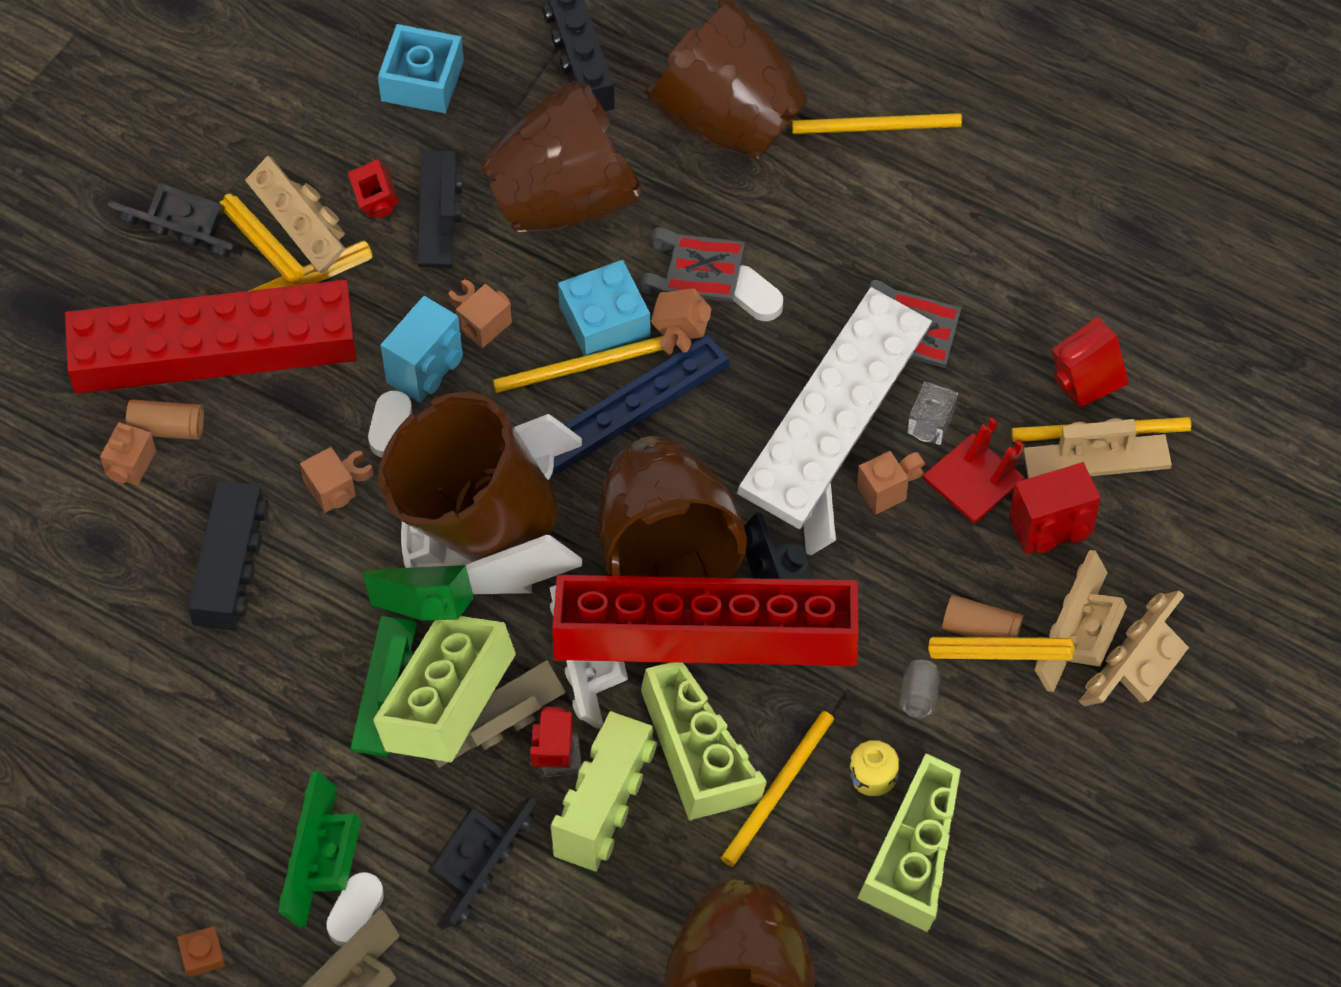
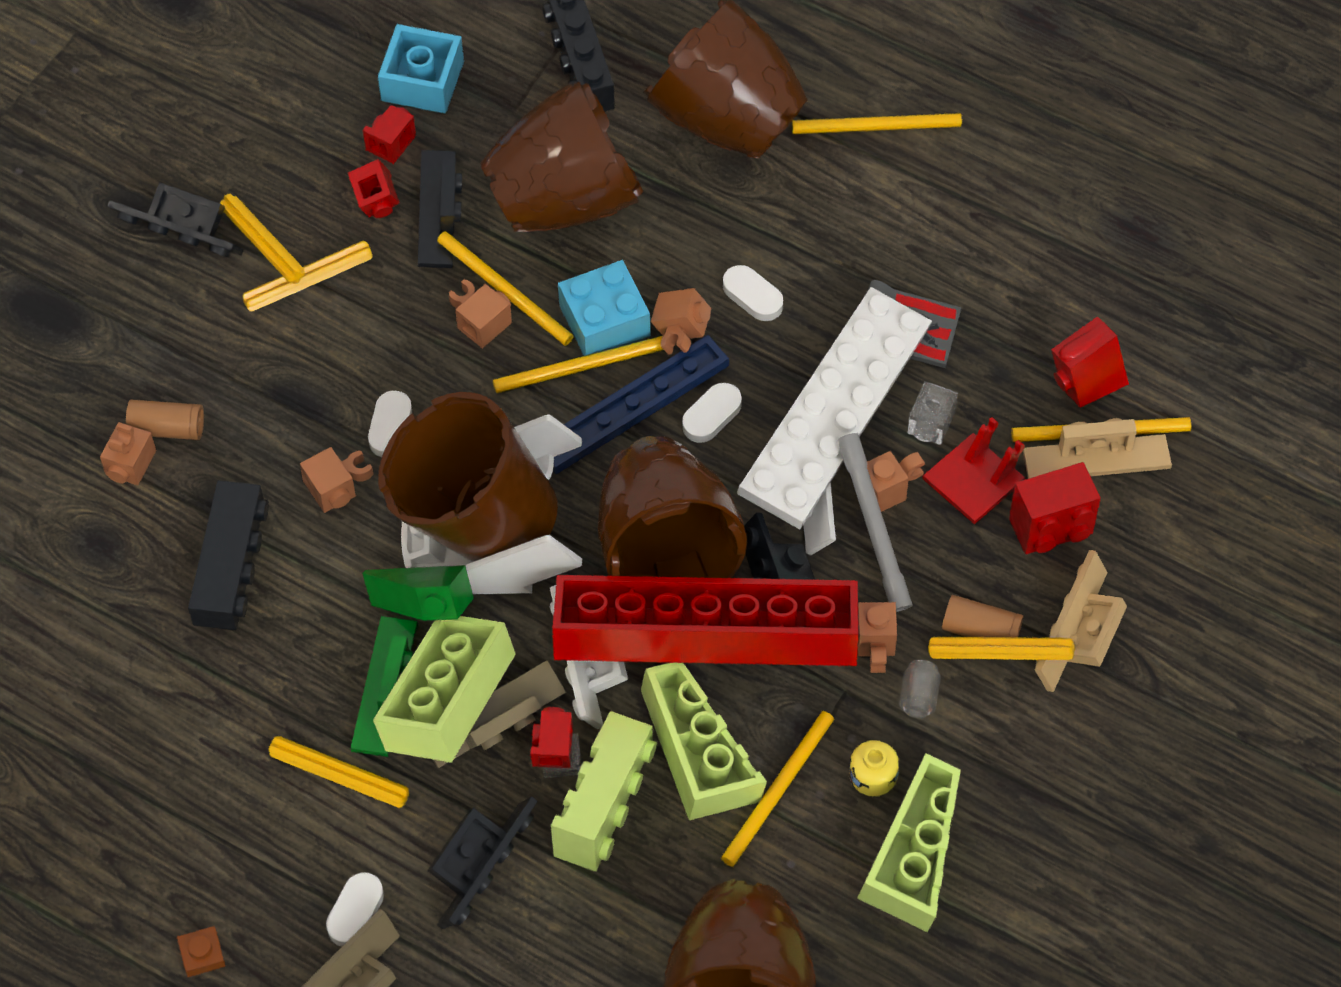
(209, 336): red brick -> none
(299, 213): tan bracket -> none
(320, 850): green bracket -> none
(339, 771): none -> yellow axle
(390, 134): none -> red brick
(422, 349): medium azure brick -> none
(505, 287): none -> yellow piece
(696, 263): dark grey flag -> none
(712, 412): none -> white tile
(857, 467): none -> light grey piece
(877, 633): none -> nougat brick
(1143, 657): tan bracket -> none

